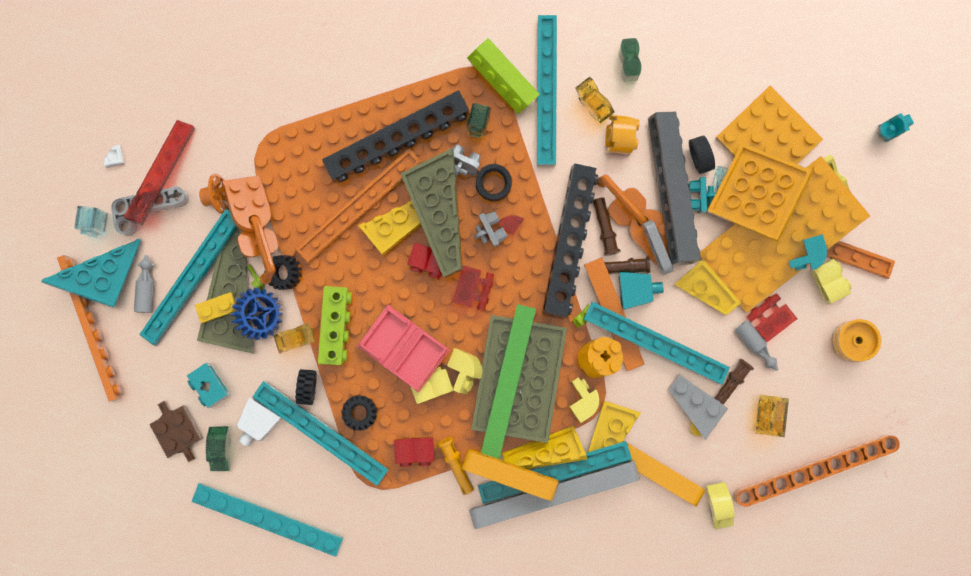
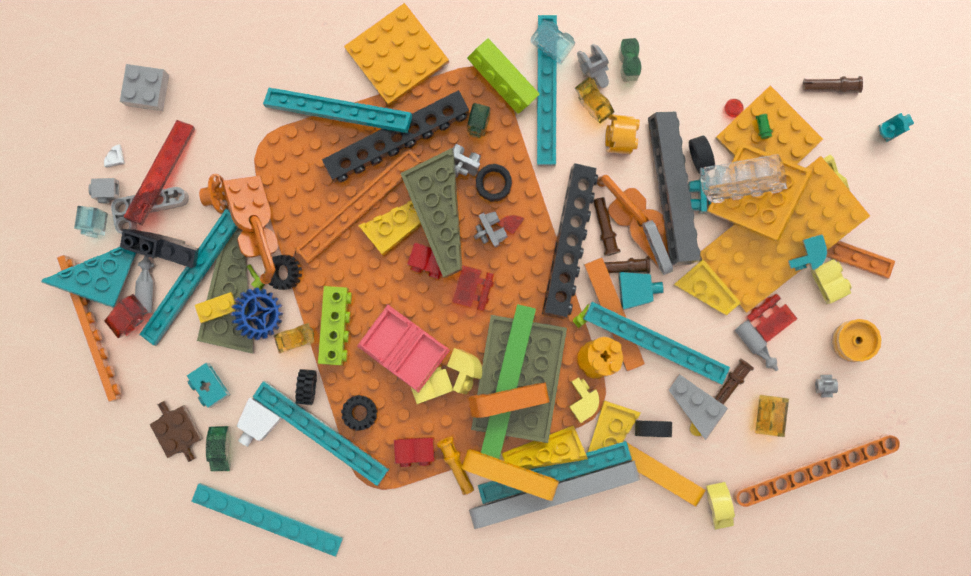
(104, 189): none -> light grey brick
(126, 316): none -> clear red brick
(144, 87): none -> light grey brick
(160, 246): none -> black slope
(338, 110): none -> teal plate
(396, 54): none -> light orange plate
(508, 400): none -> orange beam
(553, 41): none -> clear light blue brick
(595, 65): none -> light grey hinge
(653, 428): none -> black tyre
(733, 107): none -> clear red plate
(743, 178): none -> clear brick
(763, 126): none -> green pin
(826, 386): none -> light grey gear
(842, 84): none -> reddish brown pin

